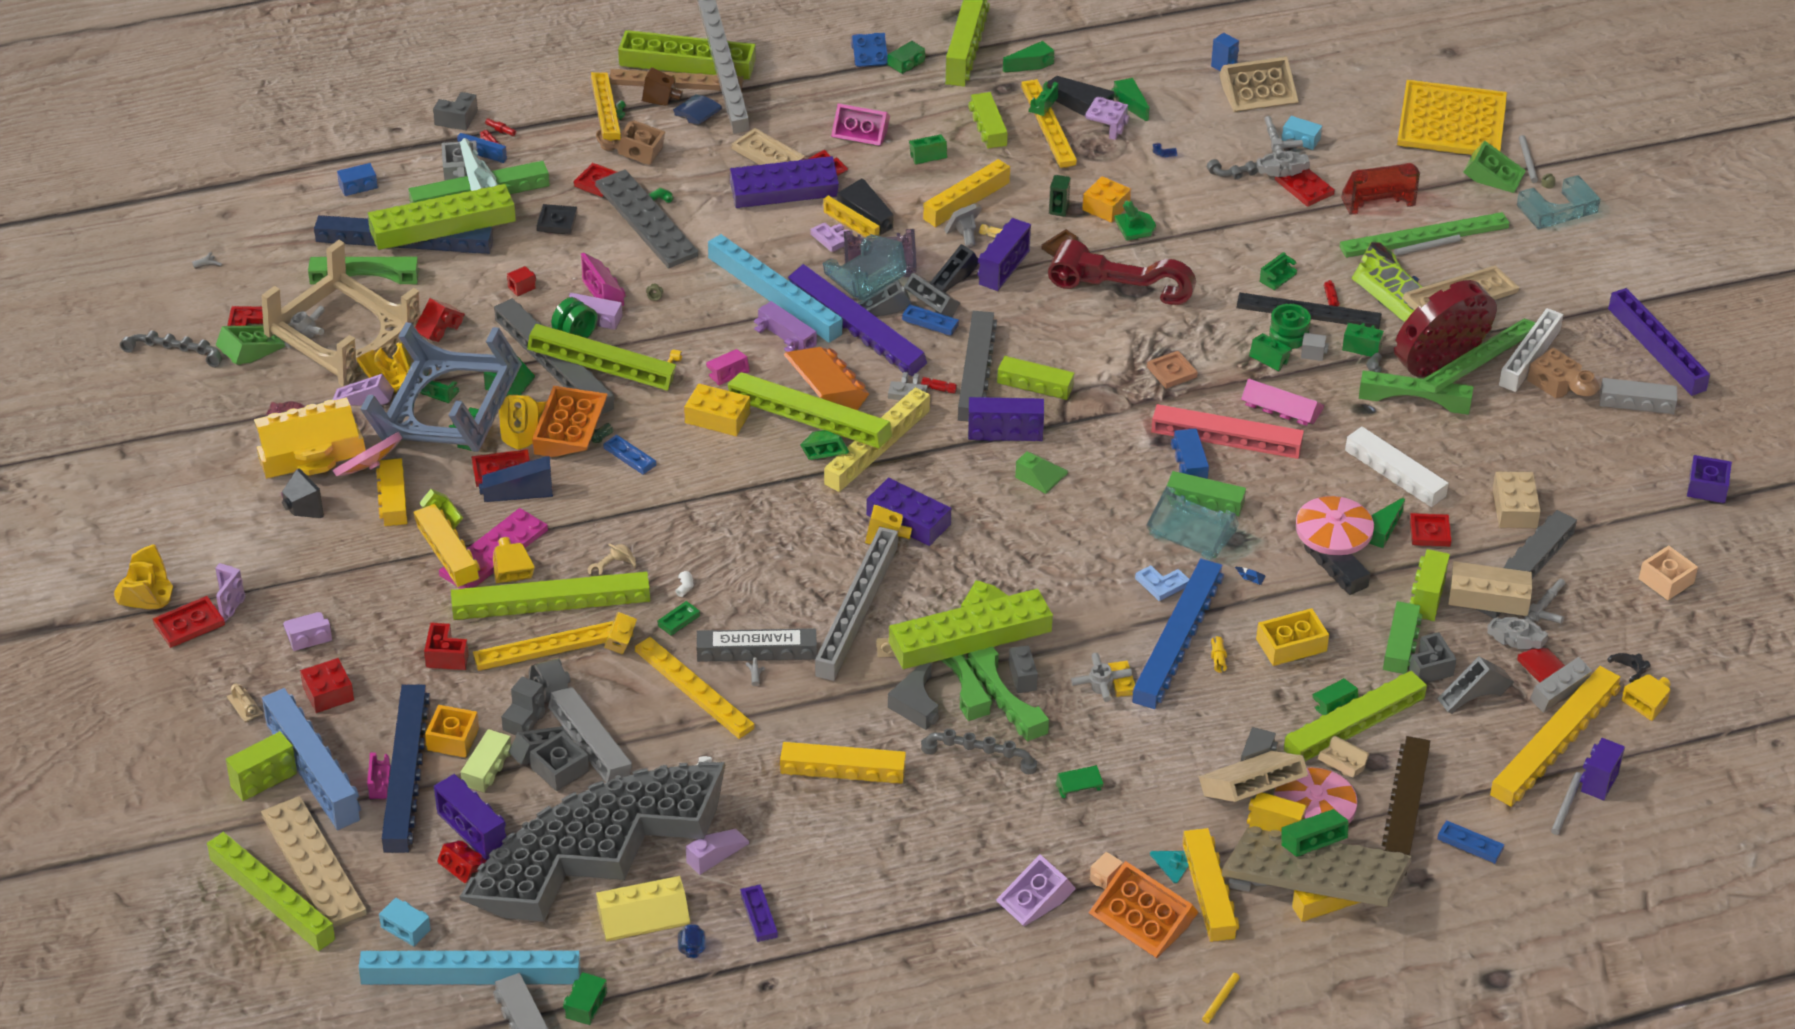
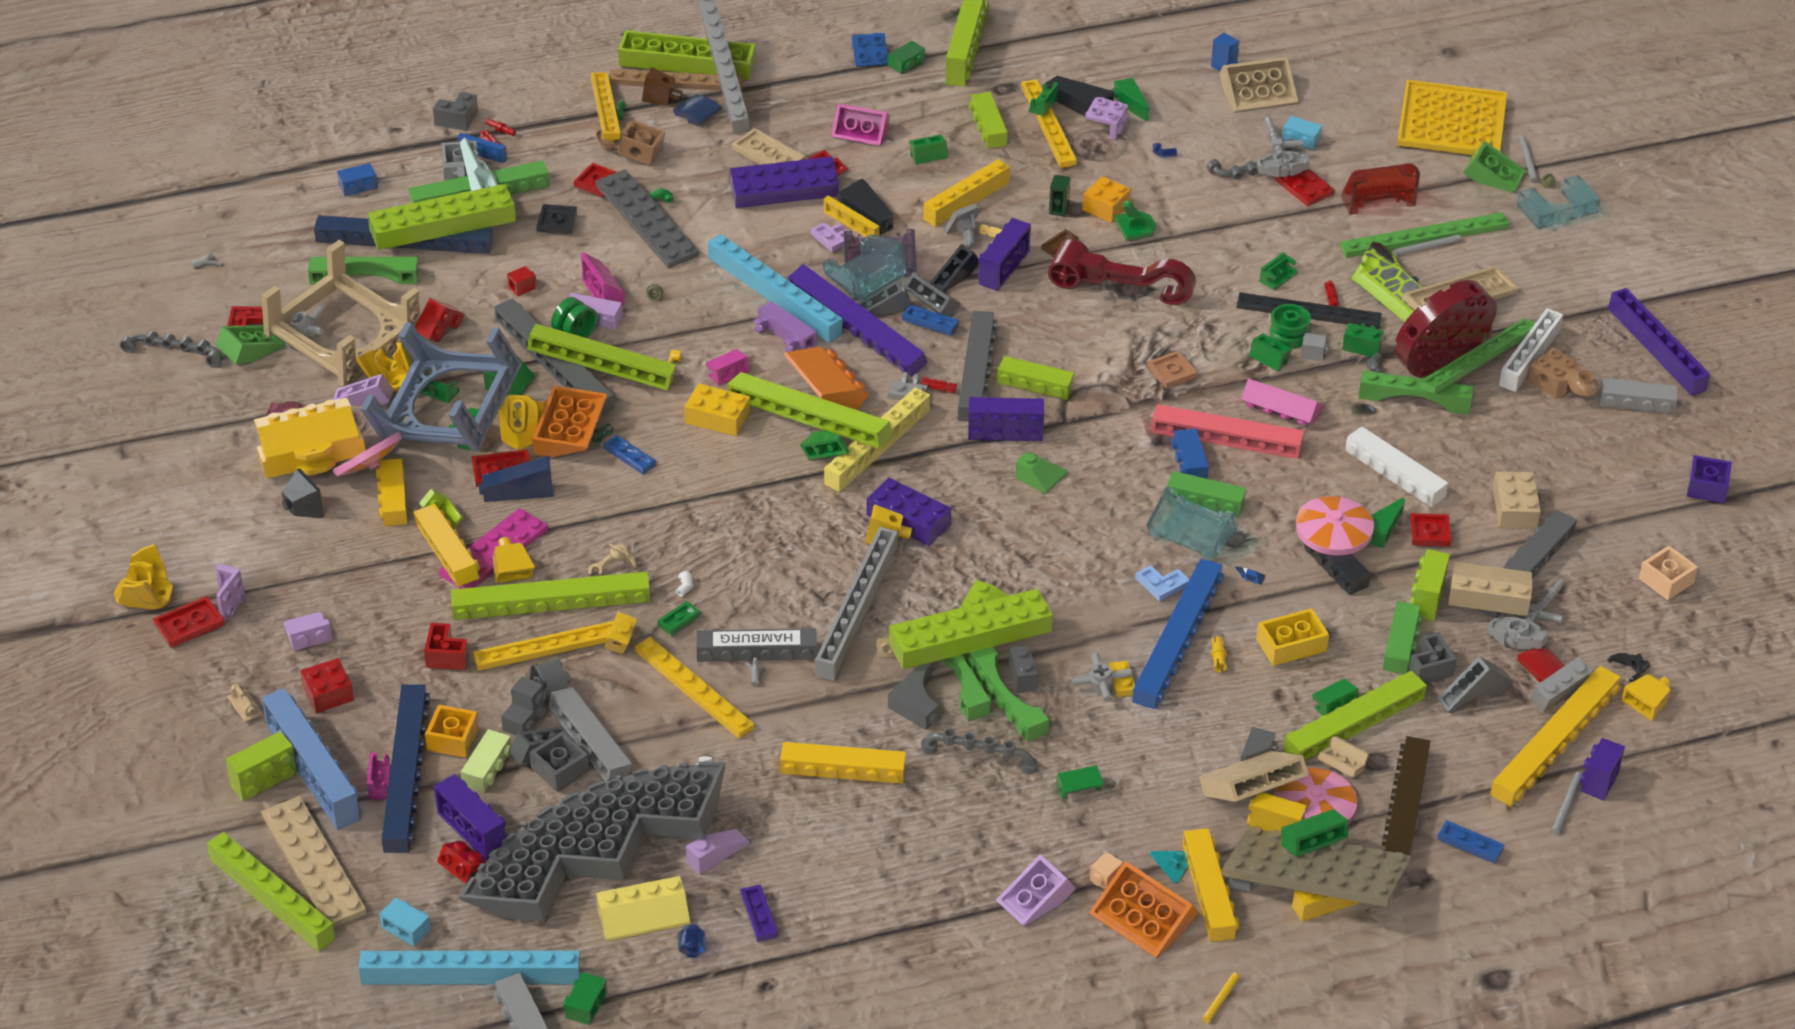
(1030, 58): green slope -> none

